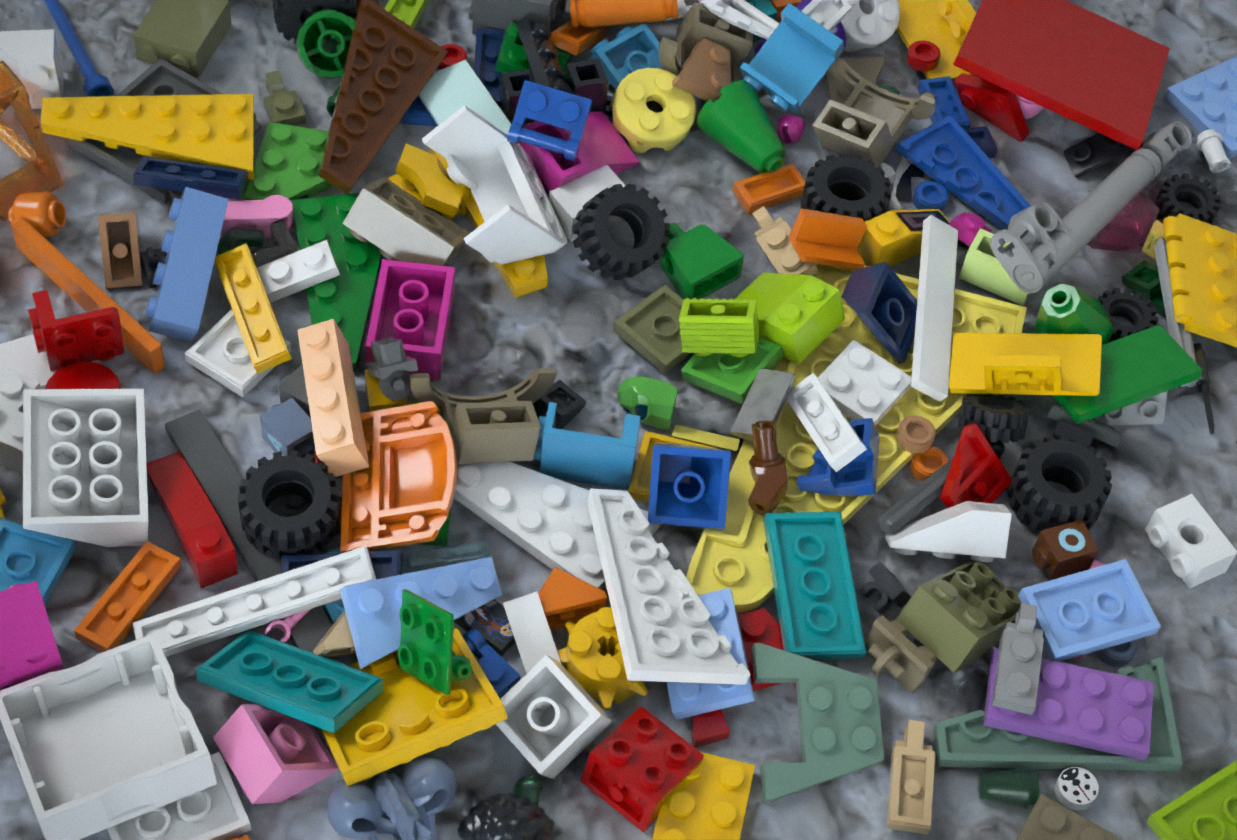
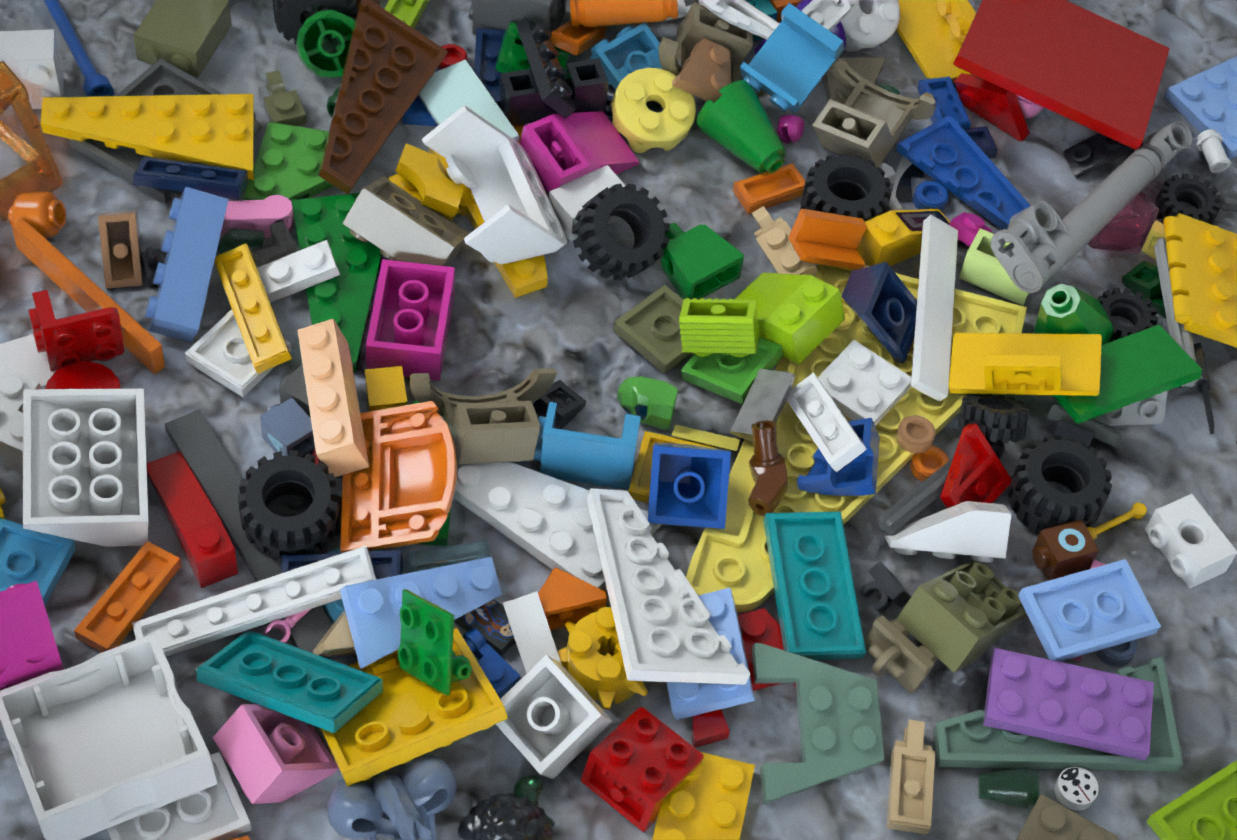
(391, 368): dark grey hips -> none
(551, 108): blue plate -> none
(923, 56): red tile -> none
(1019, 663): light grey hinge -> none
(1137, 511): none -> yellow hinge

